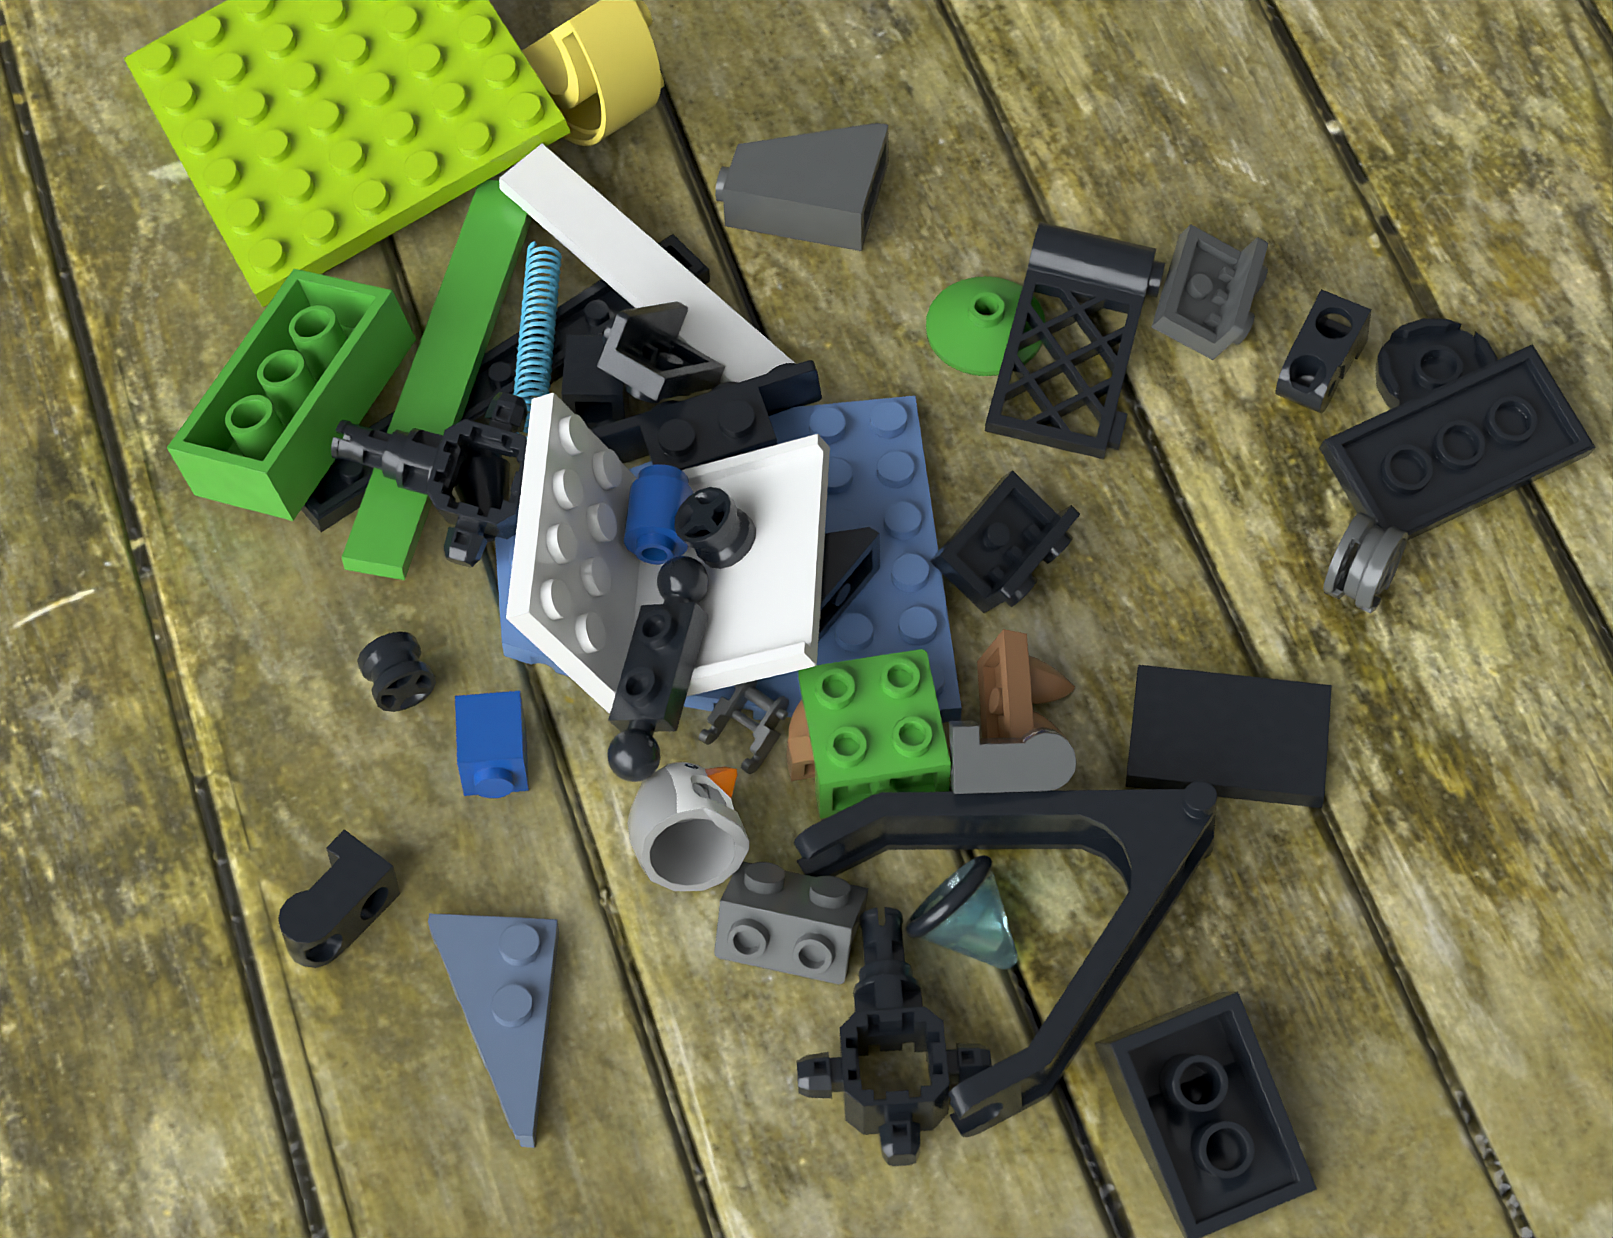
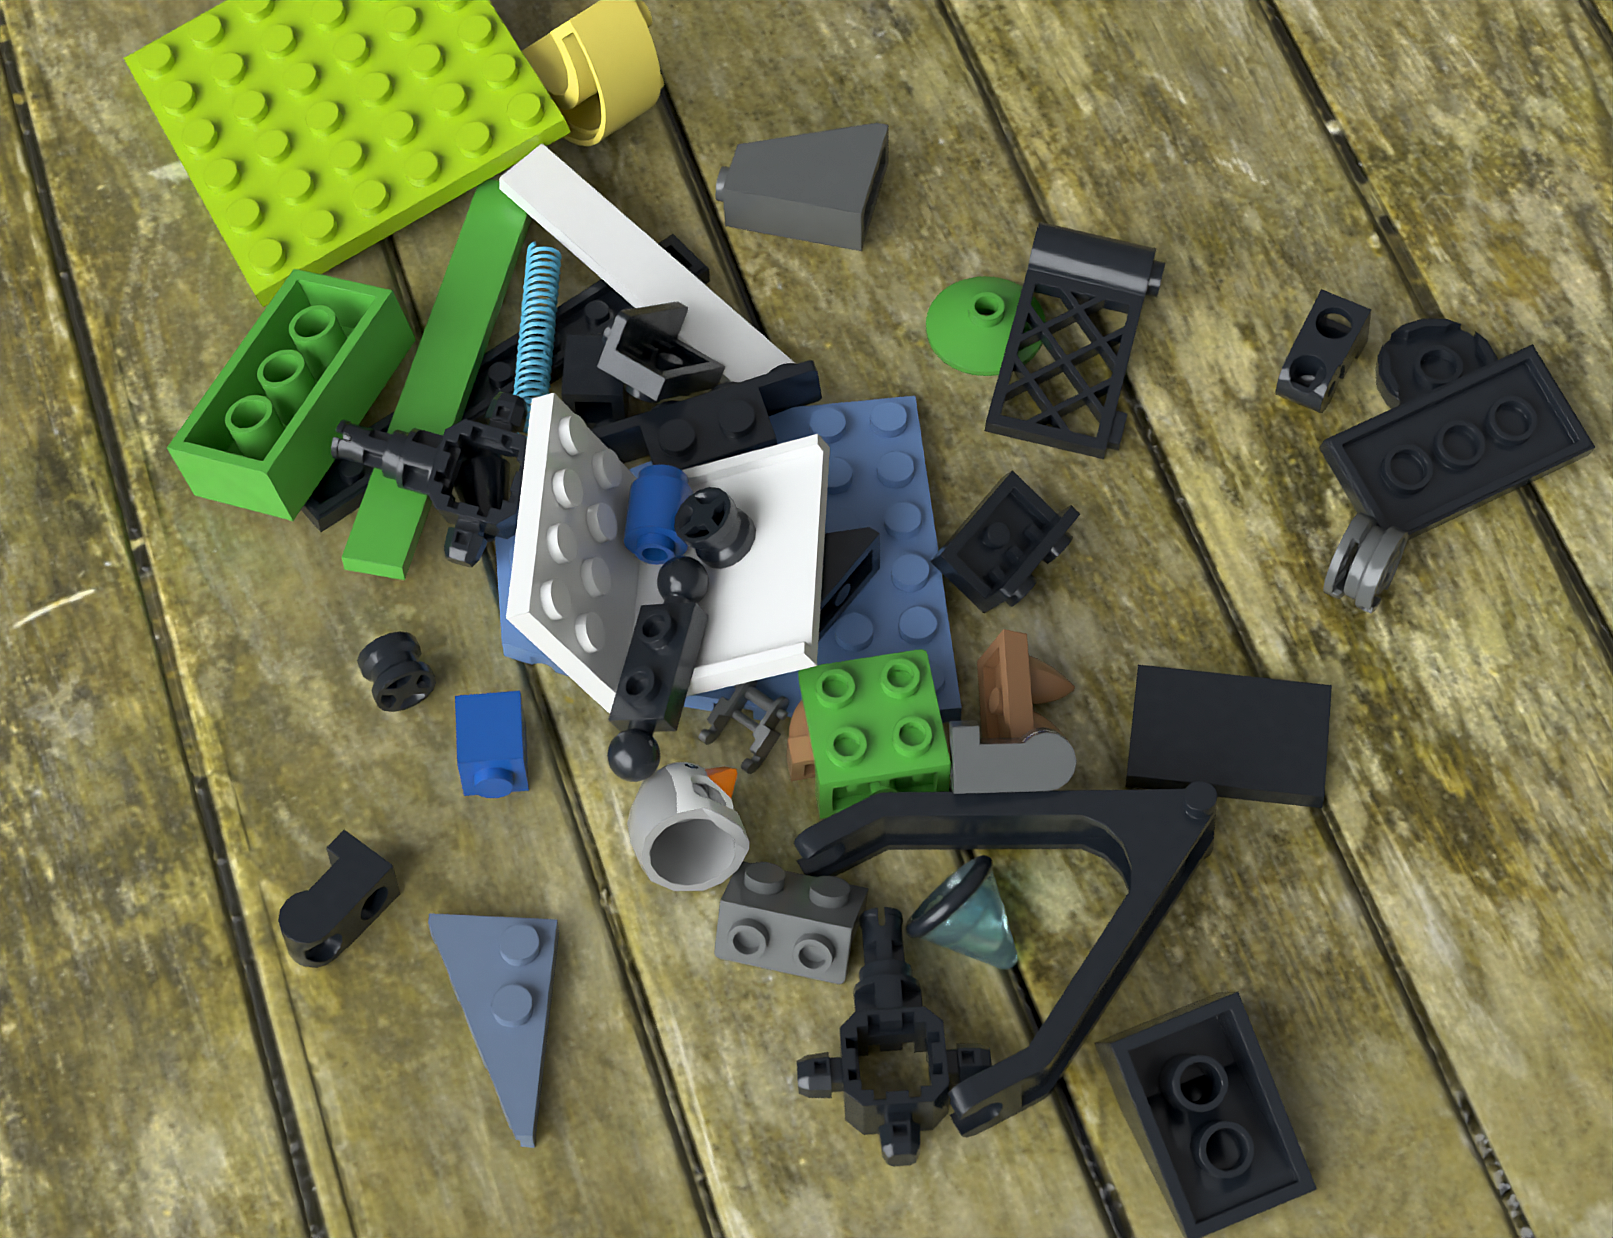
(1210, 292): dark grey bracket -> none

